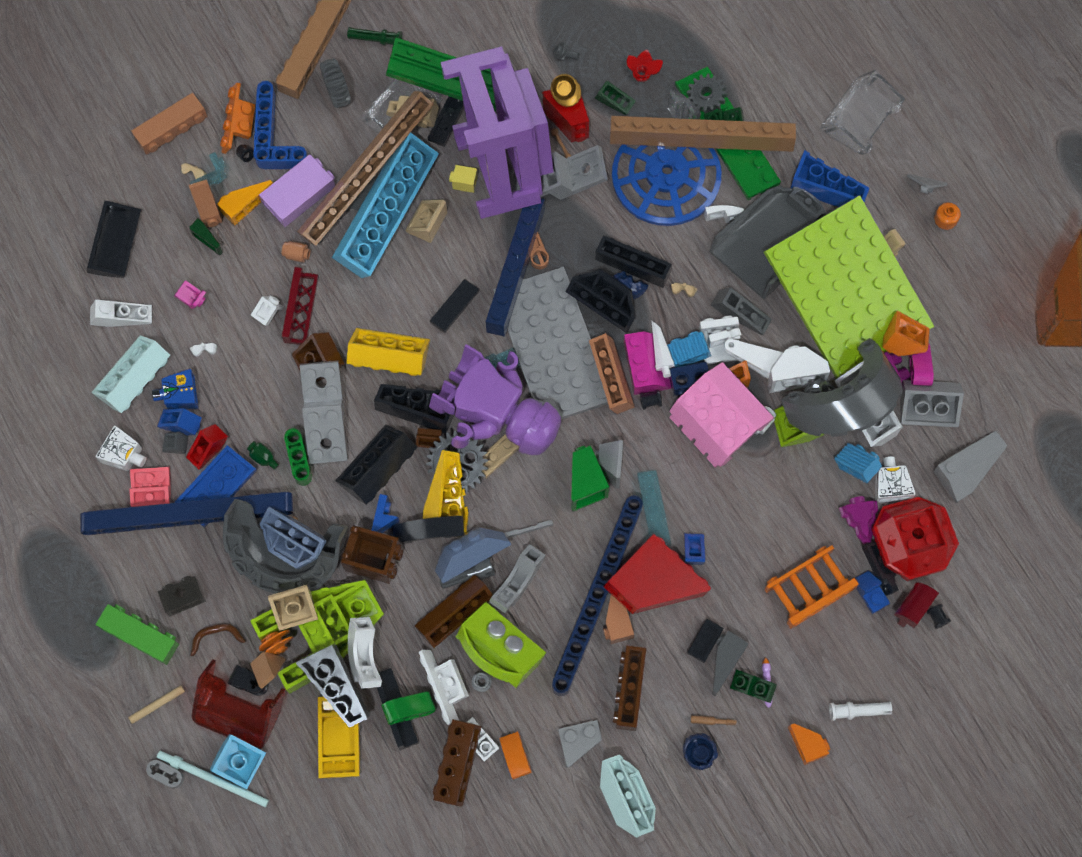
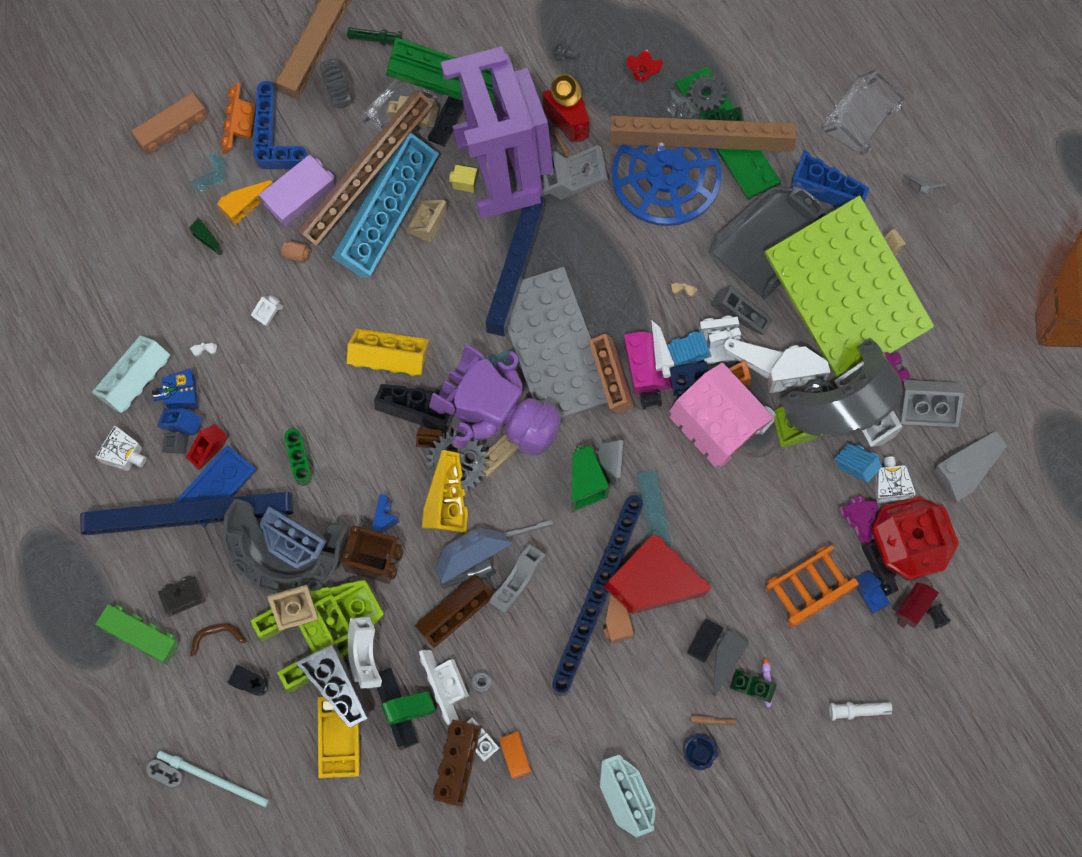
(113, 240): black slope -> none
(119, 313): white slope -> none
(150, 486): coral slope -> none
(156, 704): tan bar -> none
(186, 168): tan piece -> none
(190, 295): dark pink bracket -> none
(205, 203): nougat slope -> none
(230, 714): clear red windscreen -> none
(237, 761): medium azure slope -> none
(241, 150): black piece -> none
(262, 455): dark green plant -> none
(266, 667): medium nougat slope -> none
(274, 643): orange piece -> none
(293, 304): dark red fence -> none
(317, 348): reddish brown slope -> none
(323, 412): light grey bracket -> none
(376, 464): black slope -> none
(428, 529): black slope -> none
(454, 306): black tile -> none
(499, 646): lime piece -> none
(539, 249): nougat piece -> none
(578, 740): light grey wing -> none
(605, 99): dark green slope -> none
(605, 297): black wedge -> none
(631, 685): reddish brown brick -> none
(633, 261): black brick -> none
(638, 287): dark blue hair -> none
(694, 549): blue slope -> none
(720, 211): white slope -> none
(809, 744): orange slope -> none
(905, 336): orange slope -> none
(921, 368): dark pink beam -> none
(947, 216): orange head -> none

